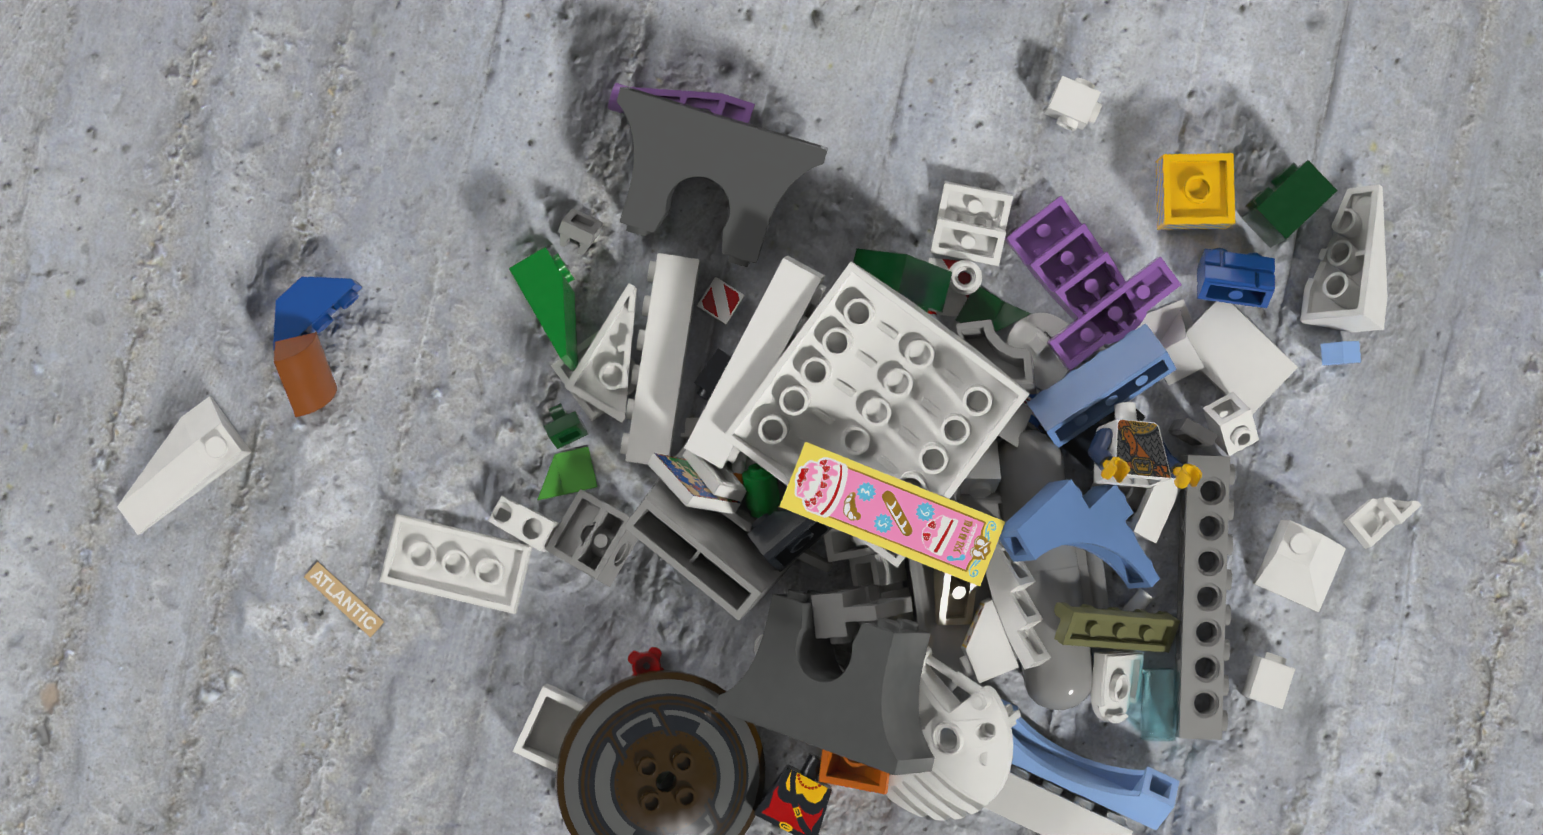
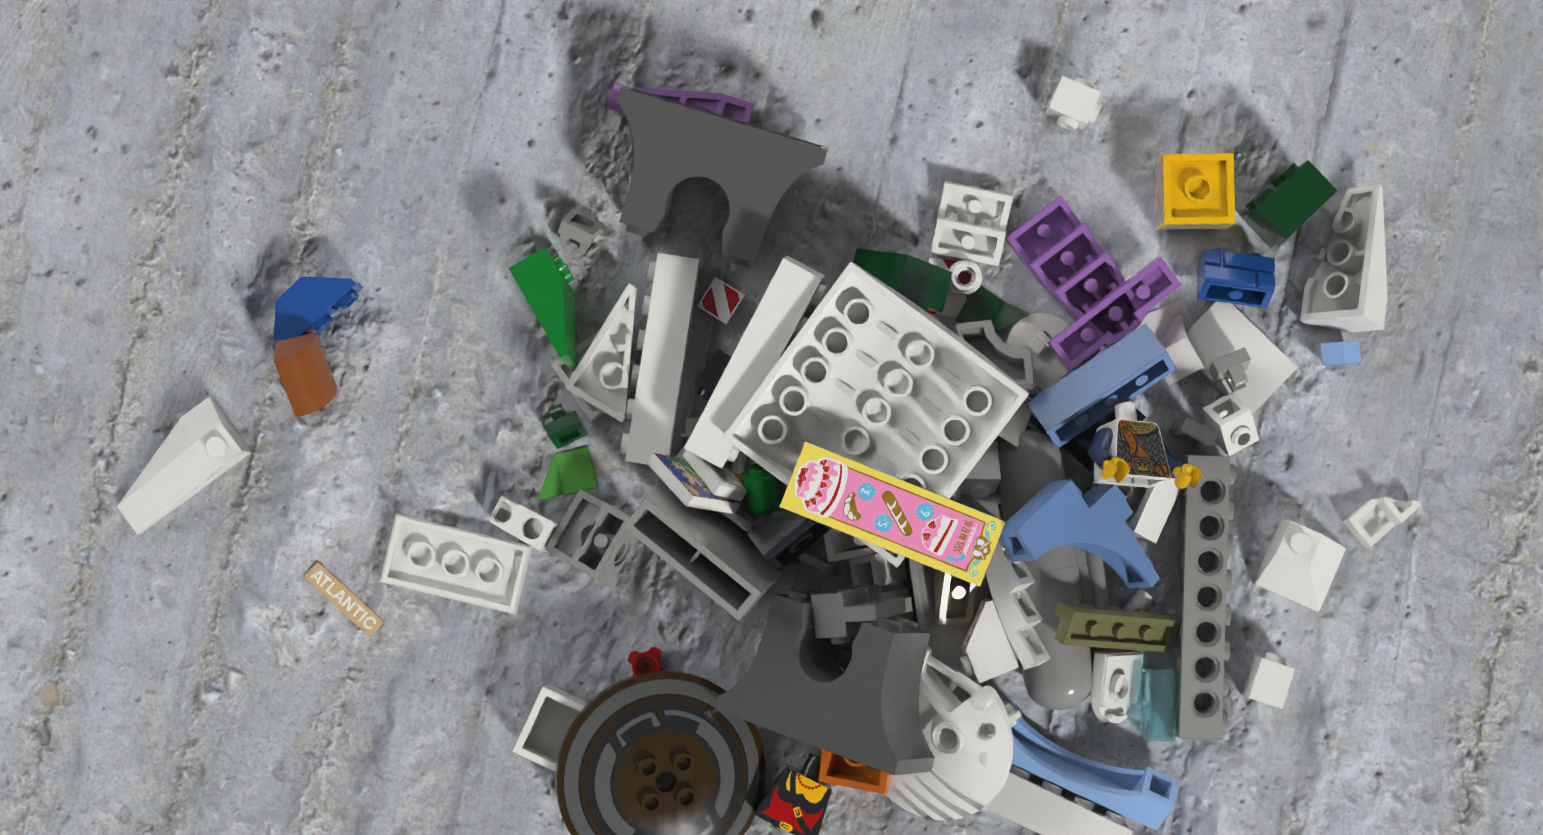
(1232, 369): none -> light grey tile

